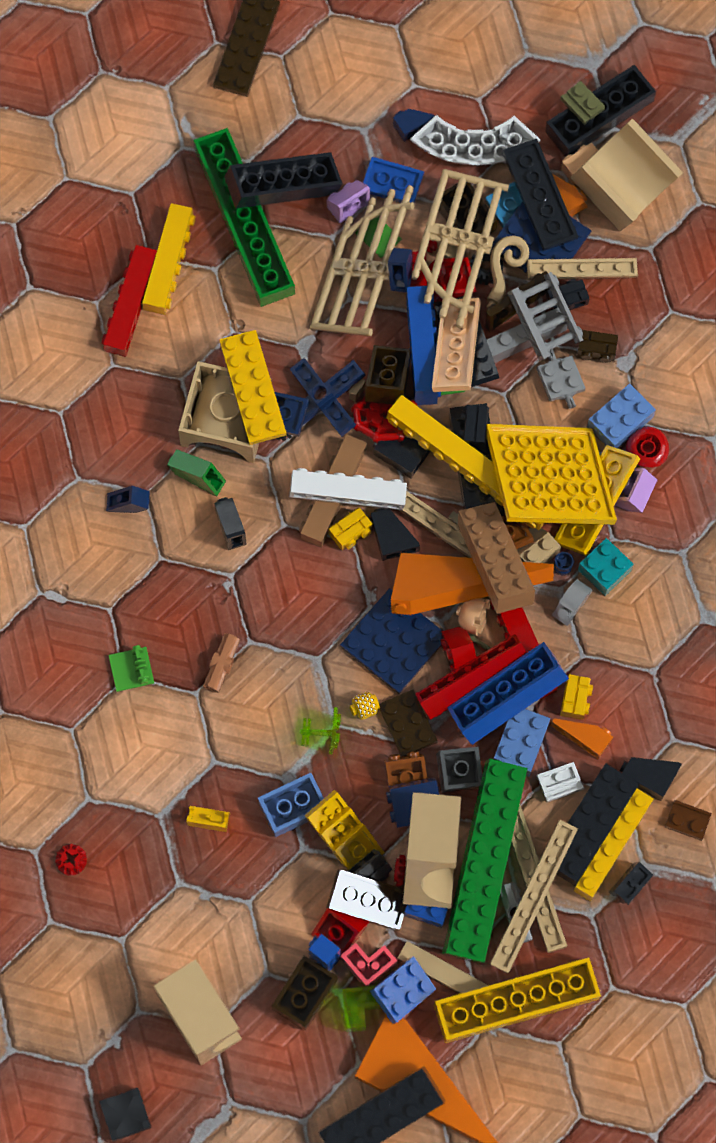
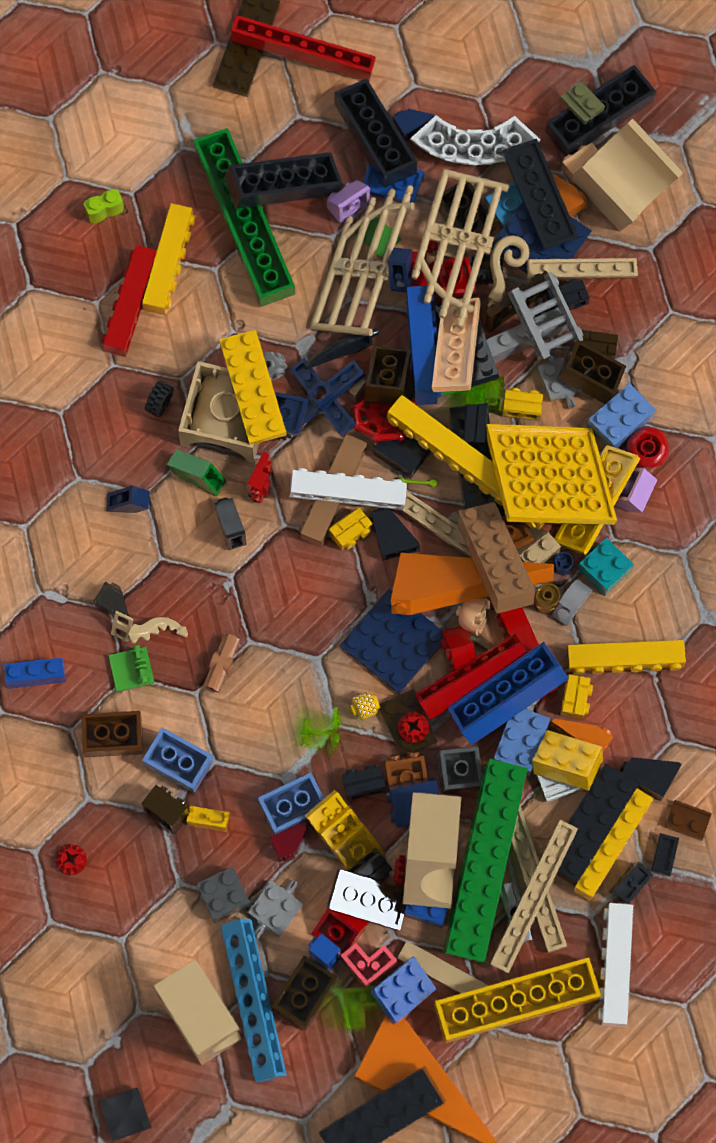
(35, 673): none -> blue brick
(99, 207): none -> lime brick
(111, 600): none -> clear smoke slope
(112, 734): none -> reddish brown brick
(136, 631): none -> tan piece
(159, 398): none -> black tyre
(165, 808): none -> dark brown brick
(178, 760): none -> medium blue brick
(223, 894): none -> dark grey brick
(253, 1000): none -> dark azure brick
(259, 482): none -> red plate
(275, 364): none -> light grey brick
(275, 908): none -> light grey plate
(288, 842): none -> dark red slope
(302, 48): none -> red brick
(342, 346): none -> black piece
(363, 782): none -> black brick
(375, 133): none -> black brick
(415, 735): none -> red gear
(433, 483): none -> lime hinge
(489, 393): none -> clear neon green brick
(522, 404): none -> yellow brick
(547, 598): none -> pearl gold wheel
(567, 760): none -> yellow brick
(591, 372): none -> dark brown brick
(617, 965): none -> white brick
(626, 656): none -> yellow brick
(665, 855): none -> black plate

